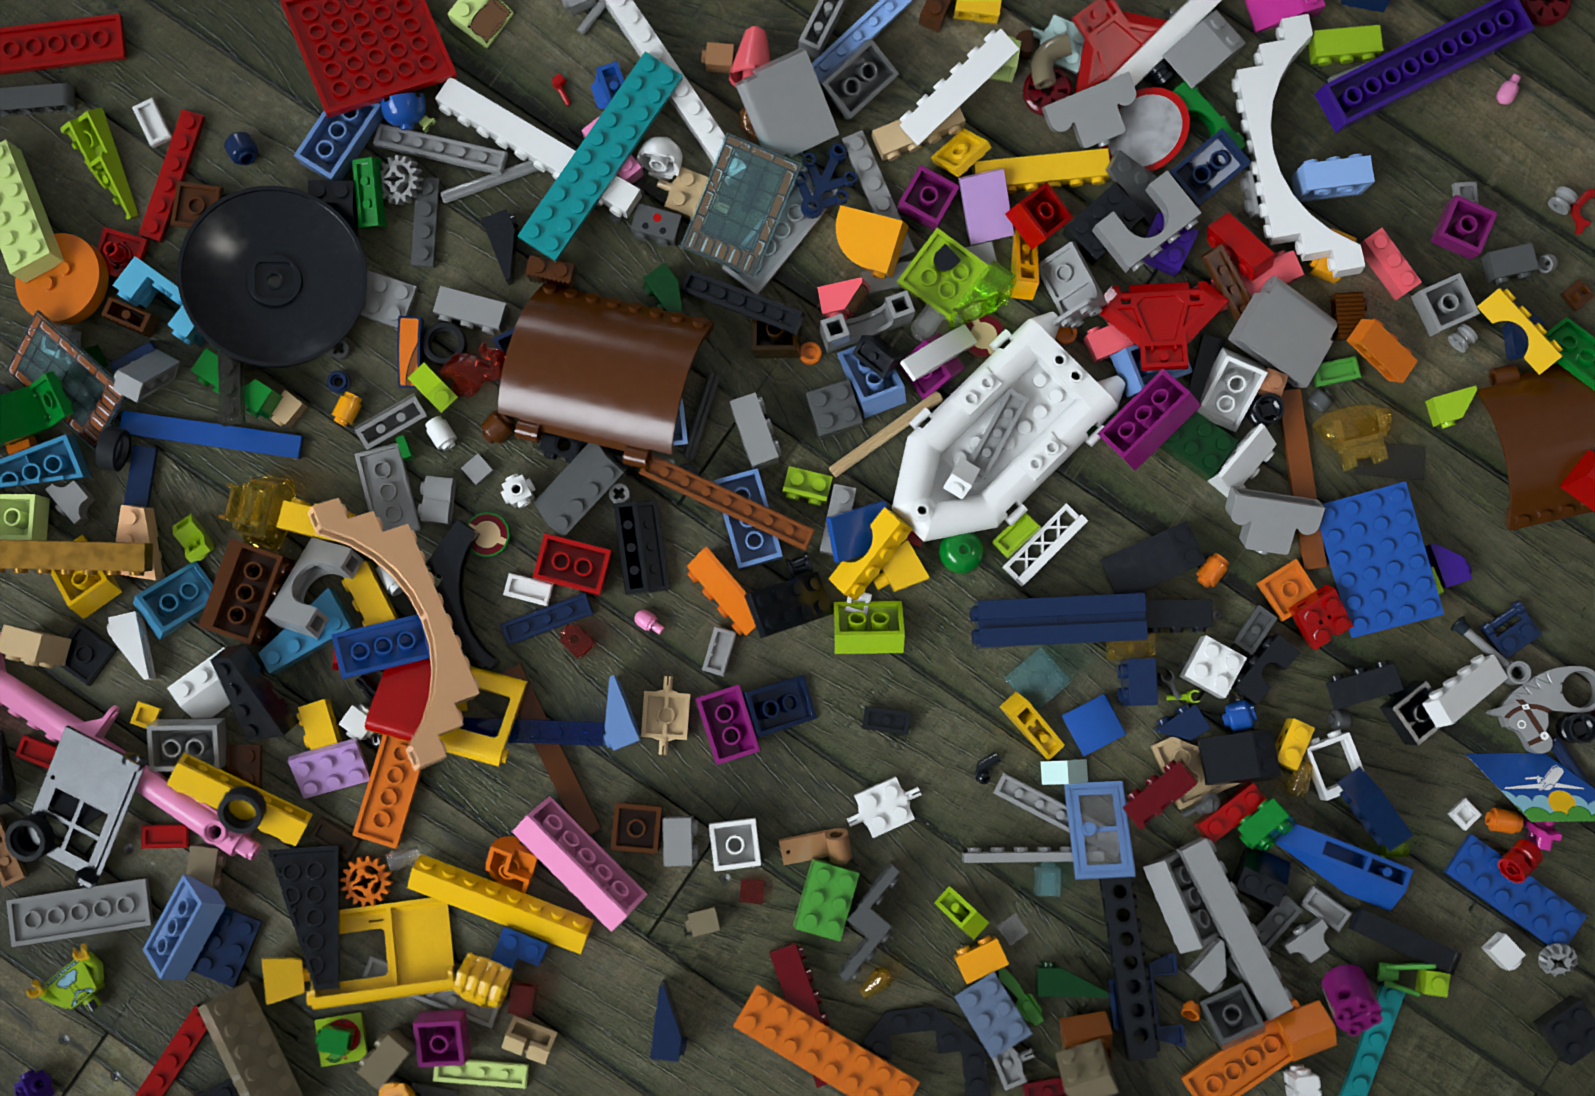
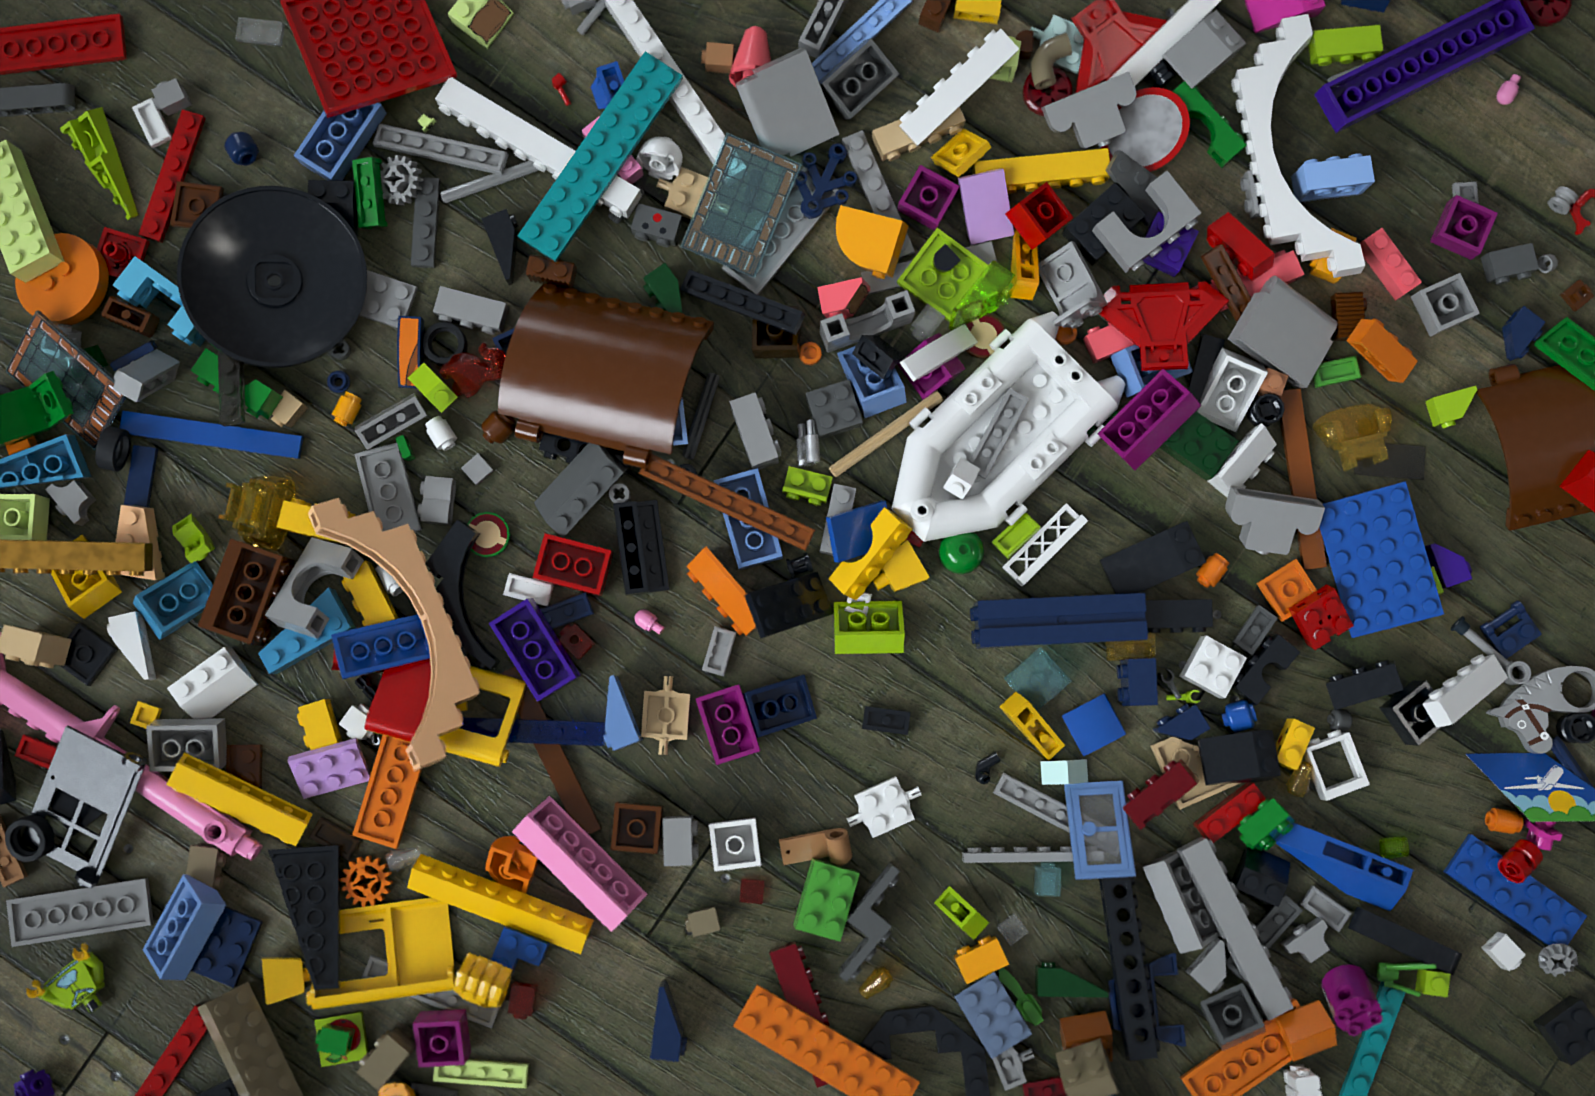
(165, 836): red tile -> none
(170, 97): none -> light grey brick
(235, 824): black tyre -> none
(251, 695): black wedge -> none
(260, 31): none -> clear plate
(404, 110): blue cylinder -> none
(525, 495): white brick -> none
(529, 1038): tan piece -> none
(534, 649): none -> dark purple brick
(745, 124): clear orange arm -> none
(807, 445): none -> clear piece
(1191, 1010): orange hinge -> none
(1207, 804): dark grey piece -> none
(1210, 167): dark blue slope -> none
(1320, 400): dark grey piece -> none
(1374, 809): dark blue brick -> none
(1462, 338): light grey wheel -> none
(1464, 813): white tile -> none
(1541, 351): yellow arch -> none

